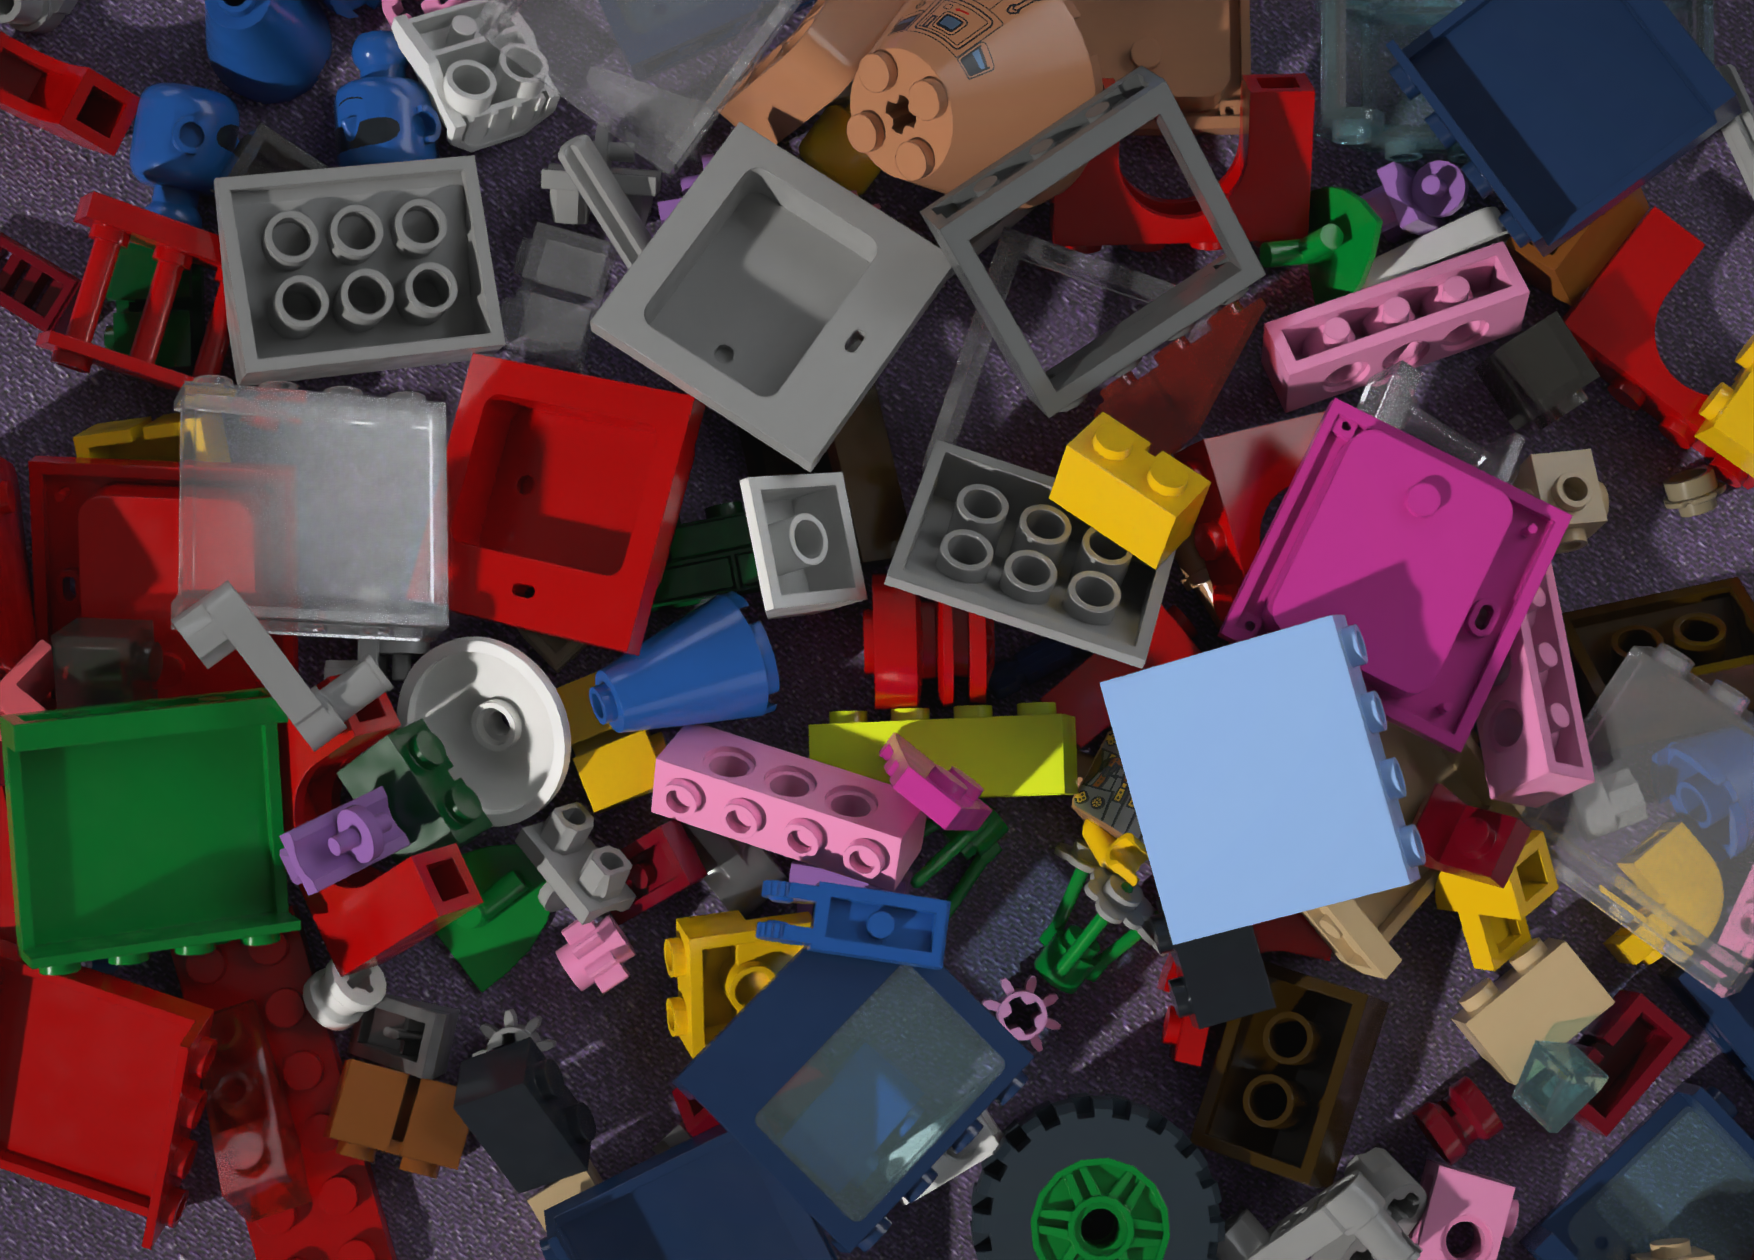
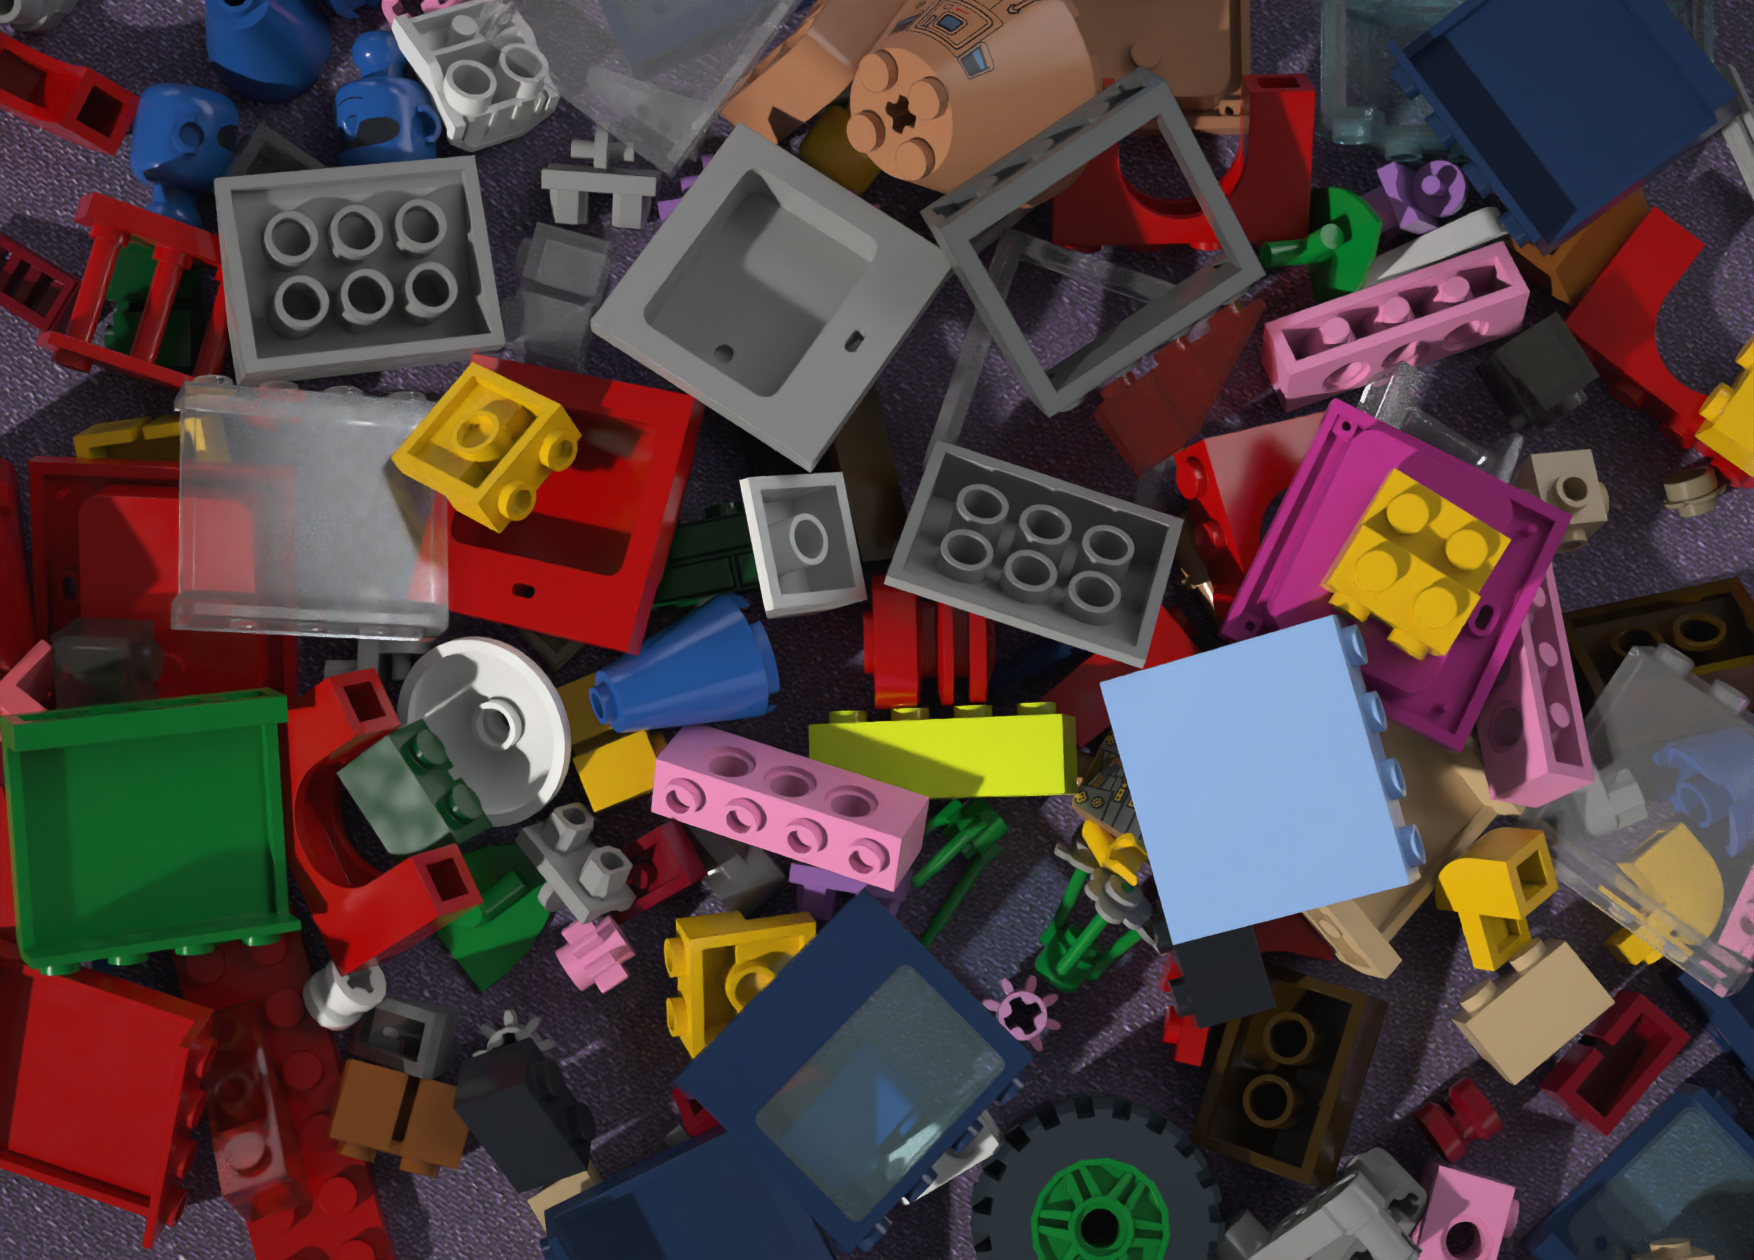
(225, 623): light grey beam -> none
(341, 842): medium lavender hips -> none
(489, 447): none -> yellow plate
(604, 197): light grey axle -> none
(862, 923): blue hinge -> none
(943, 795): dark pink wing -> none
(1127, 492): yellow piece -> none
(1414, 566): none -> yellow plate
(1468, 838): dark red slope -> none
(1557, 1083): clear light blue slope -> none

